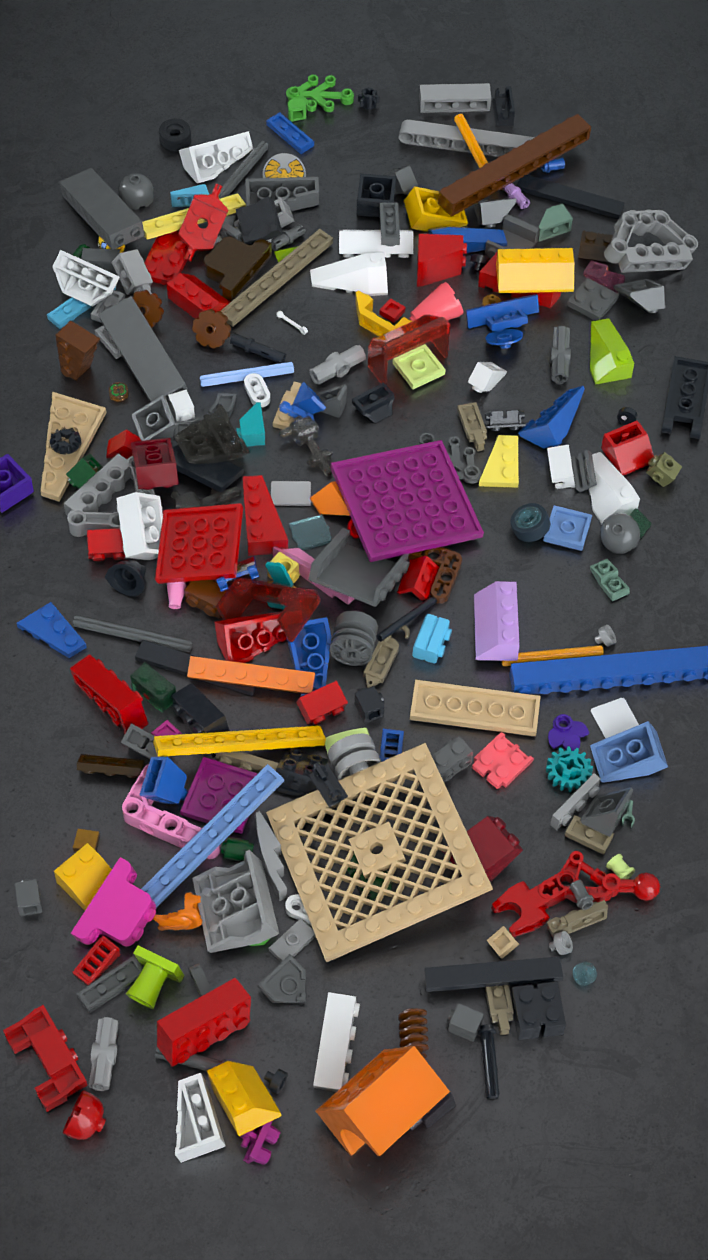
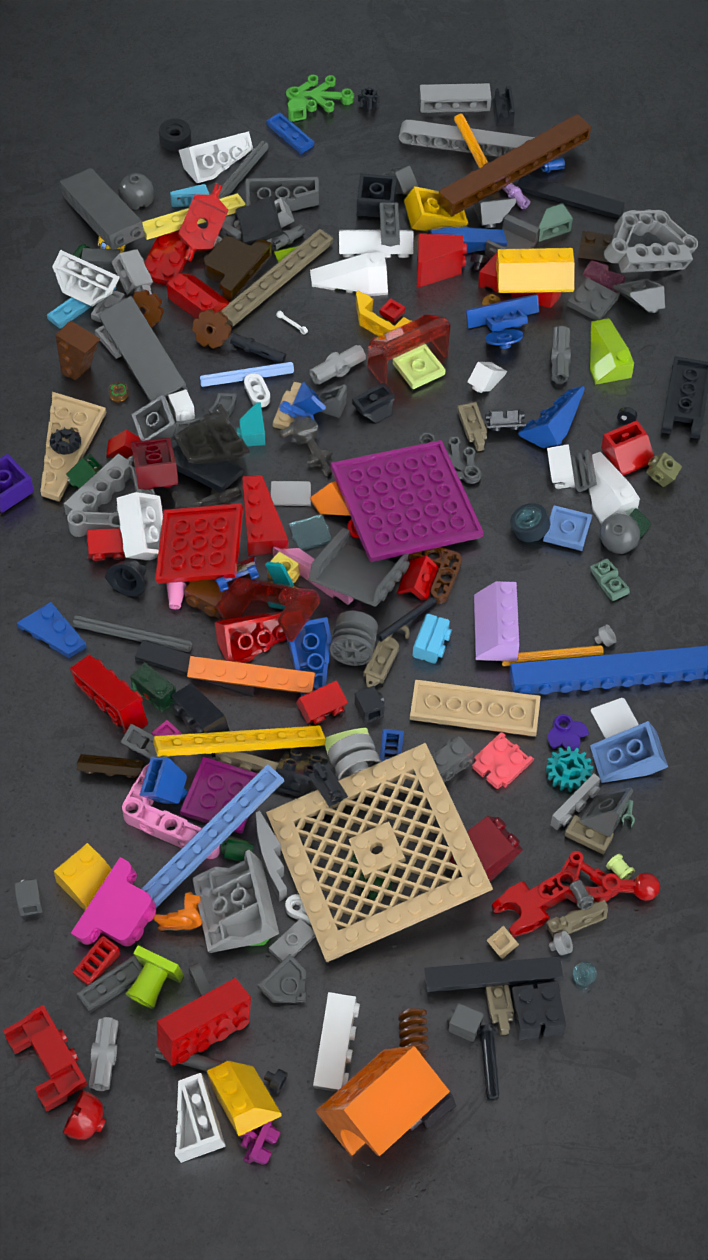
(85, 836): pearl gold tile -> none
(284, 166): shield -> none
(439, 303): coral cone -> none
(502, 464): light yellow wing -> none

